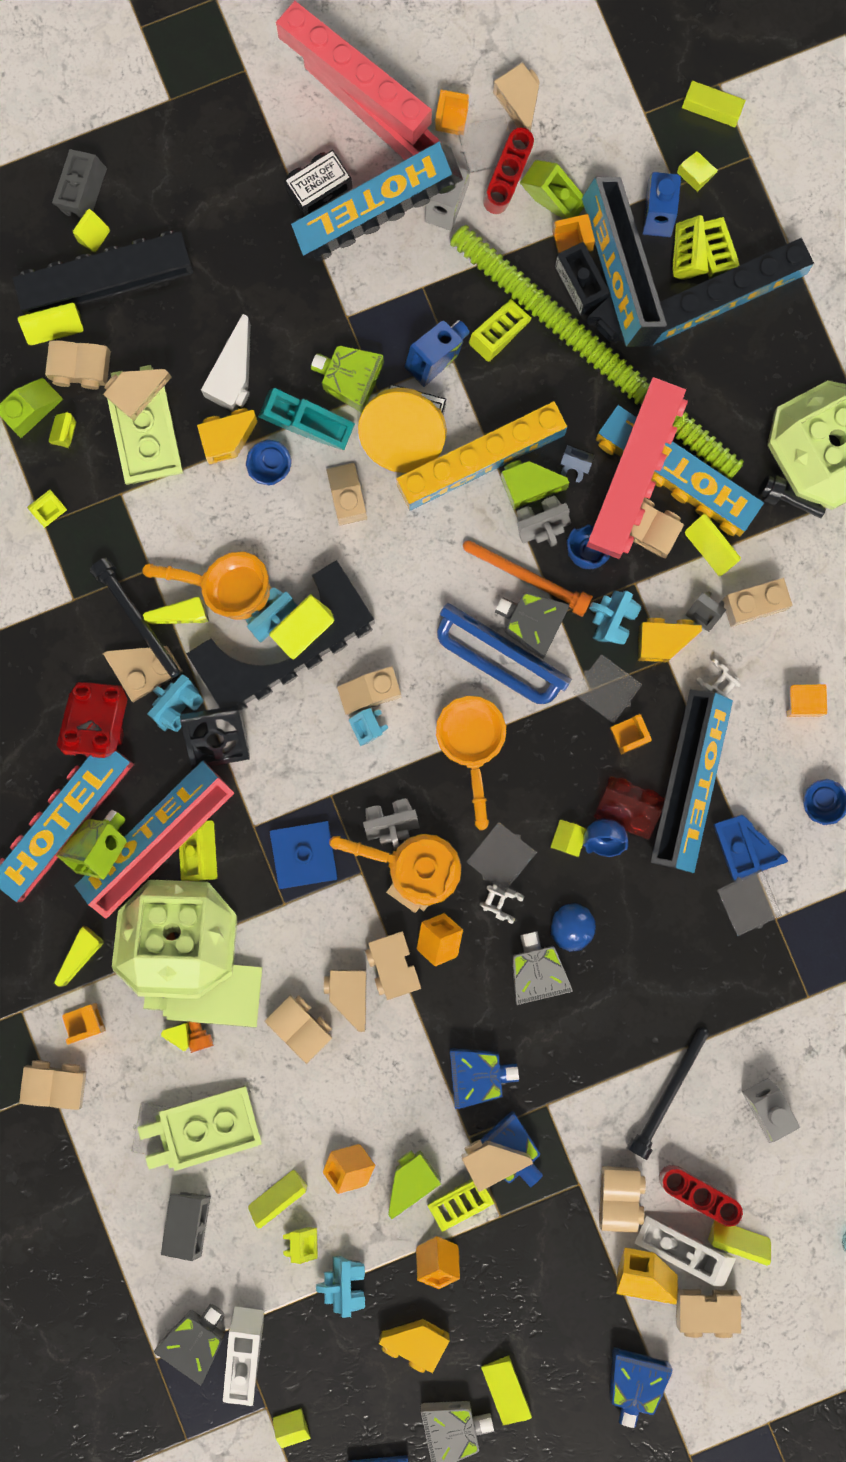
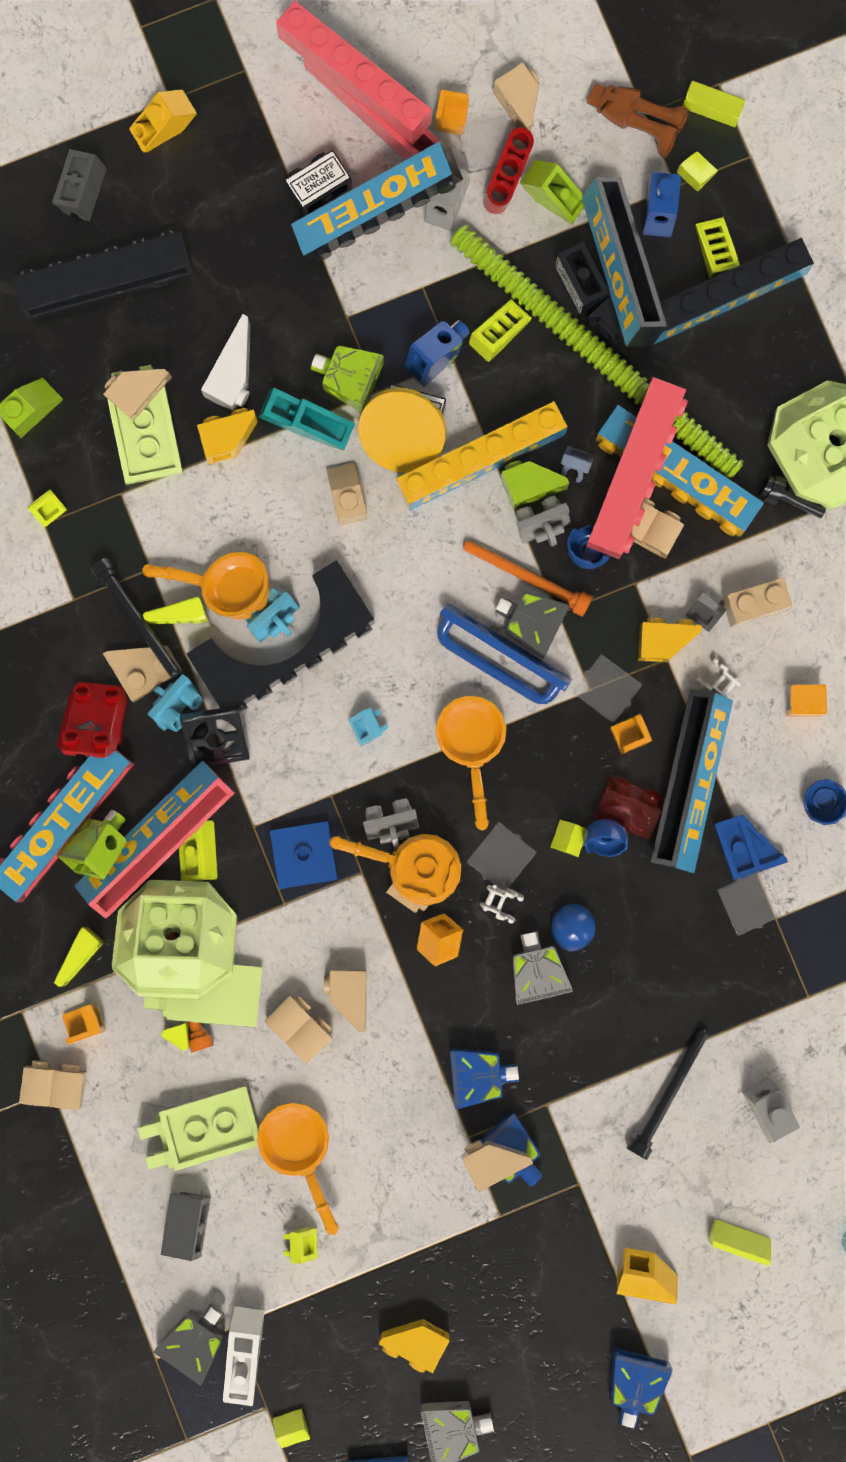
(51, 324): neon yellow slope -> none
(62, 430): neon yellow slope -> none
(77, 364): tan brick -> none
(91, 231): neon yellow slope -> none
(162, 119): none -> yellow slope
(268, 462): blue hair -> none
(277, 1198): neon yellow slope -> none
(294, 1144): none -> light orange piece
(302, 626): neon yellow slope -> none
(338, 1286): medium azure hips -> none
(348, 1168): light orange panel -> none
(369, 690): tan slope -> none
(394, 974): tan brick -> none
(412, 1181): lime slope -> none
(437, 1262): light orange panel -> none
(475, 1208): neon yellow slope -> none
(506, 1391): neon yellow slope -> none
(572, 232): light orange panel -> none
(610, 614): medium azure hips -> none
(620, 1199): tan brick -> none
(621, 109): none -> dark orange piece
(685, 1251): white slope -> none
(699, 265): neon yellow slope -> none
(708, 1314): tan brick -> none
(712, 545): neon yellow slope -> none
(712, 1204): red beam -> none

